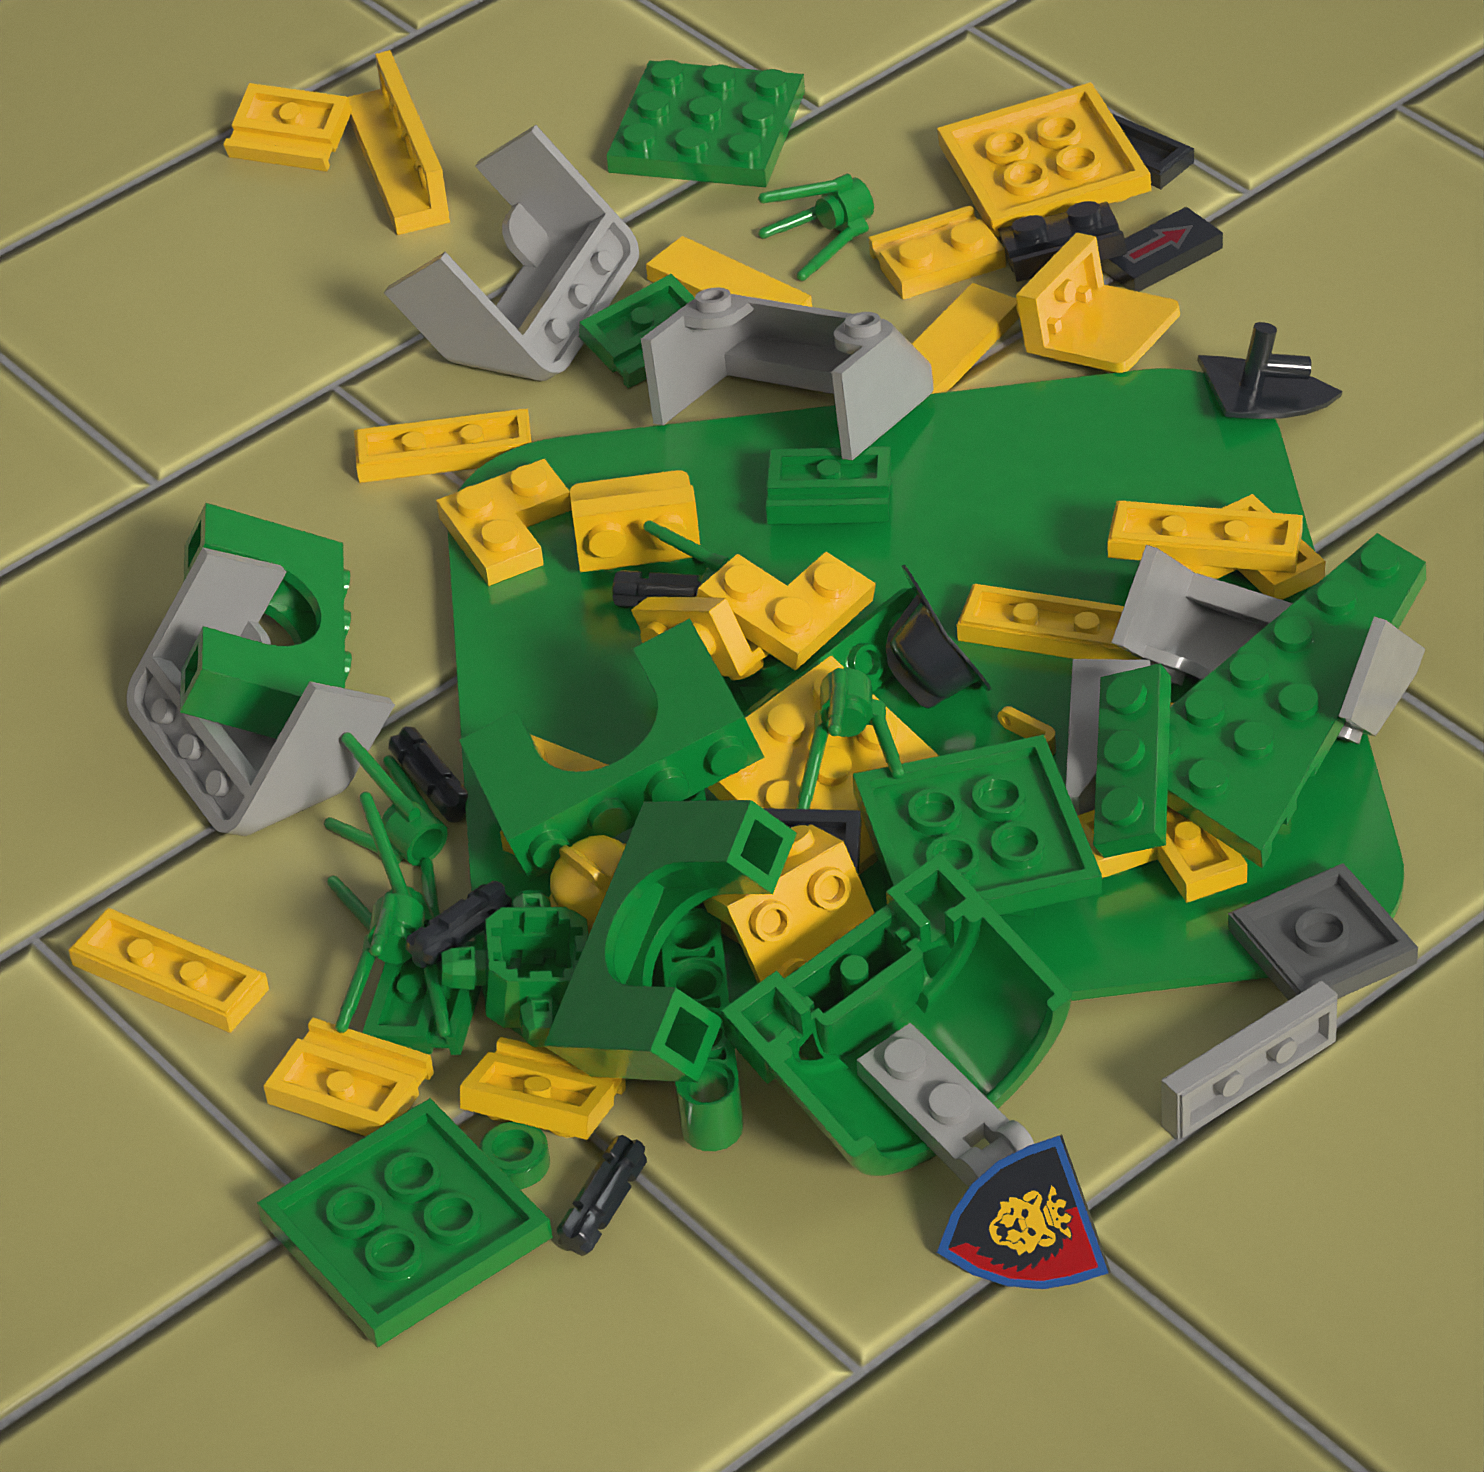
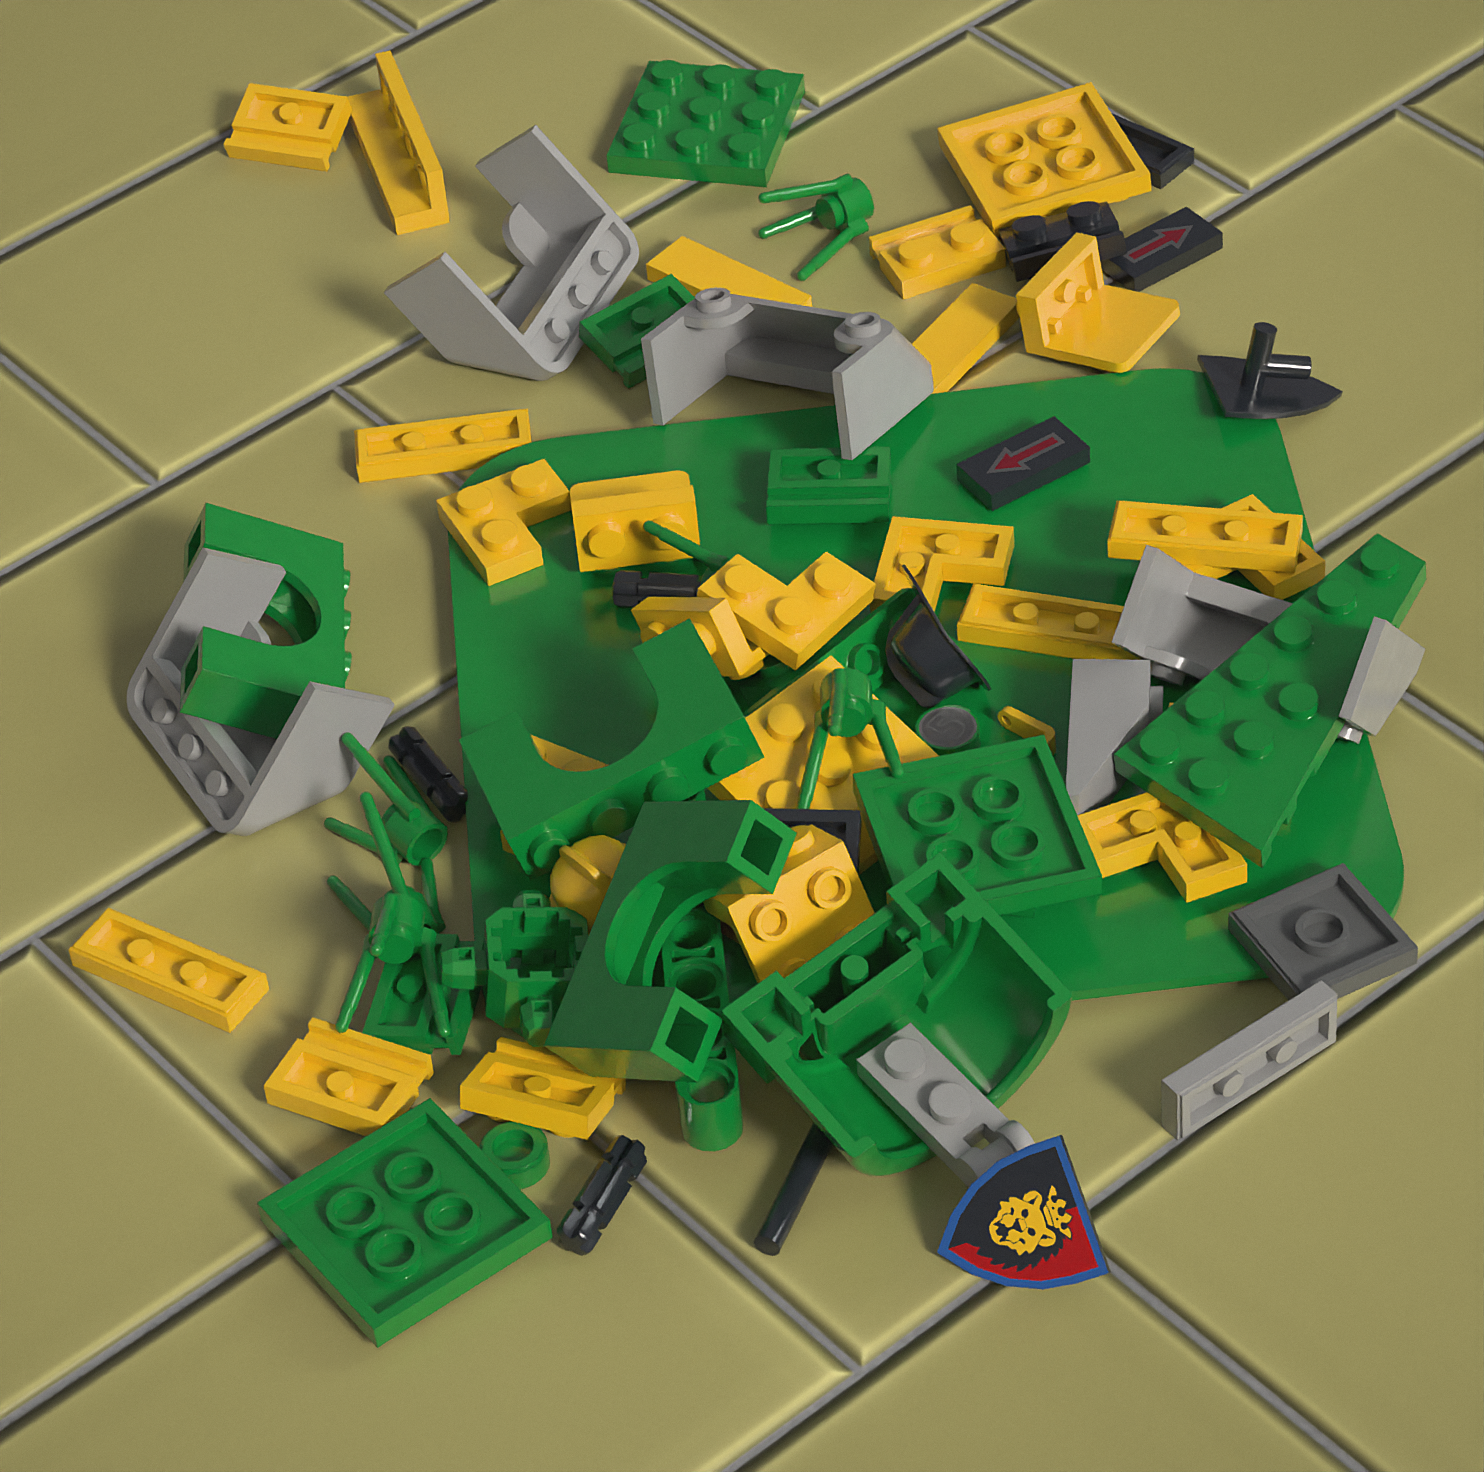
(456, 924): black axle -> none
(793, 1192): none -> black bar
(940, 553): none -> yellow plate
(949, 729): none -> tile
(1023, 463): none -> black tile
(1132, 761): green plate -> none

